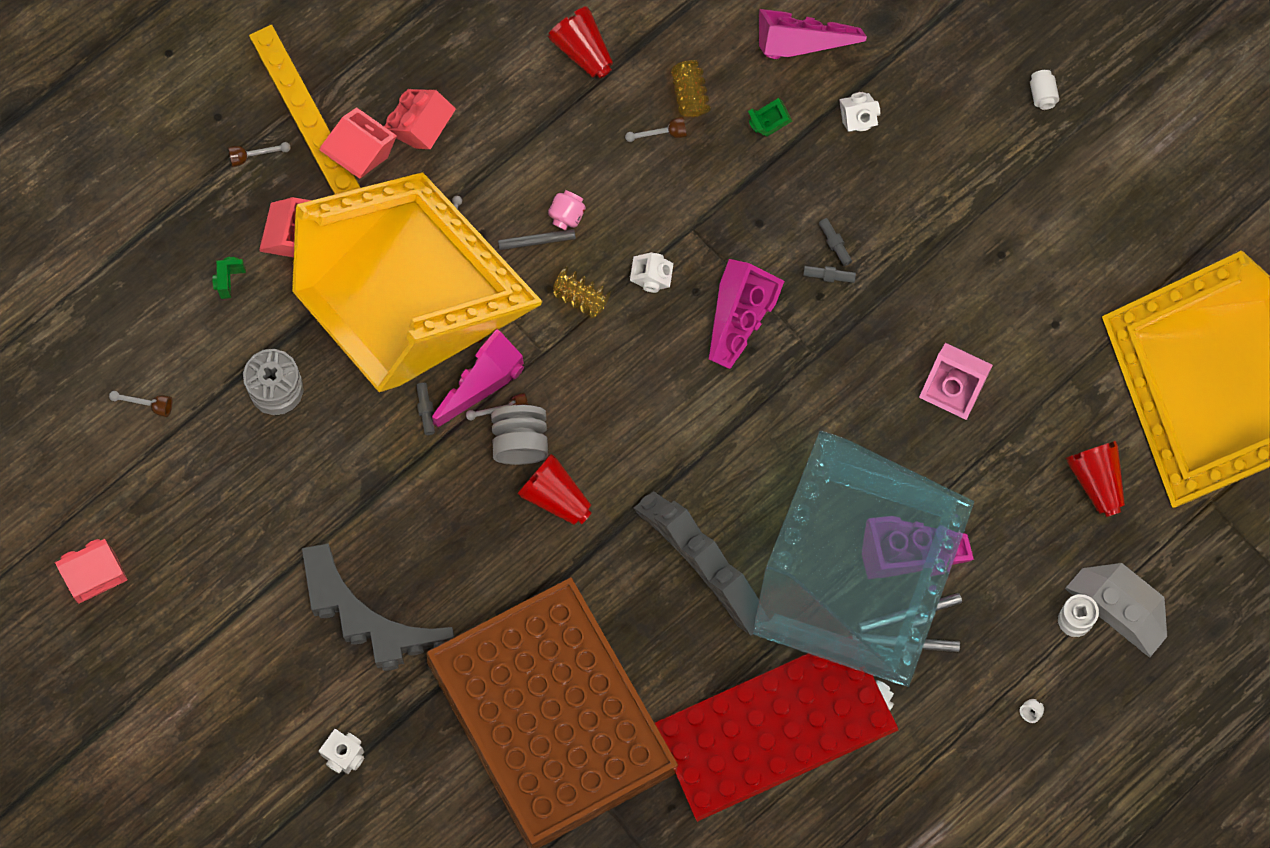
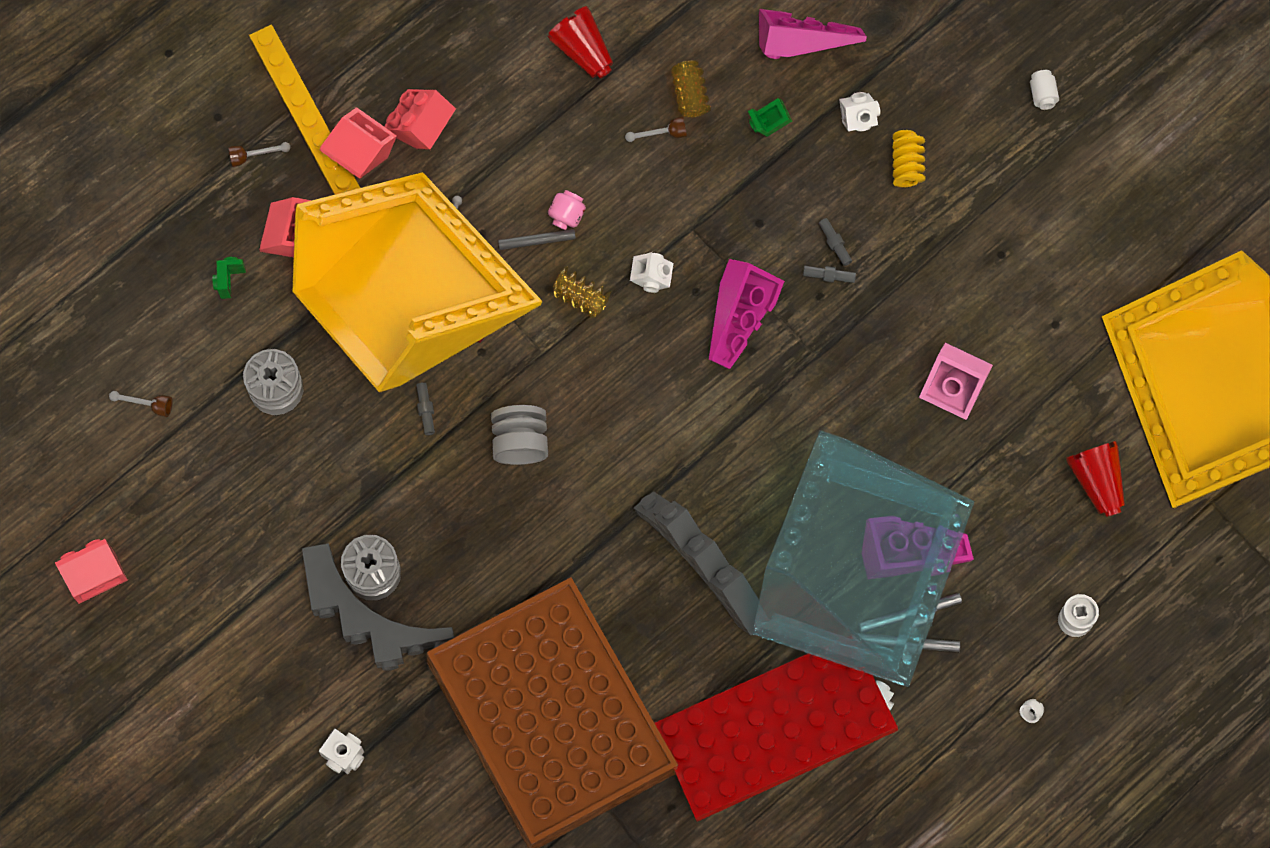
(380, 578): none -> light grey wheel
(494, 368): dark pink wedge -> none
(519, 399): light grey hinge -> none
(556, 492): red cone -> none
(907, 158): none -> yellow piece
(1125, 603): light grey wedge -> none

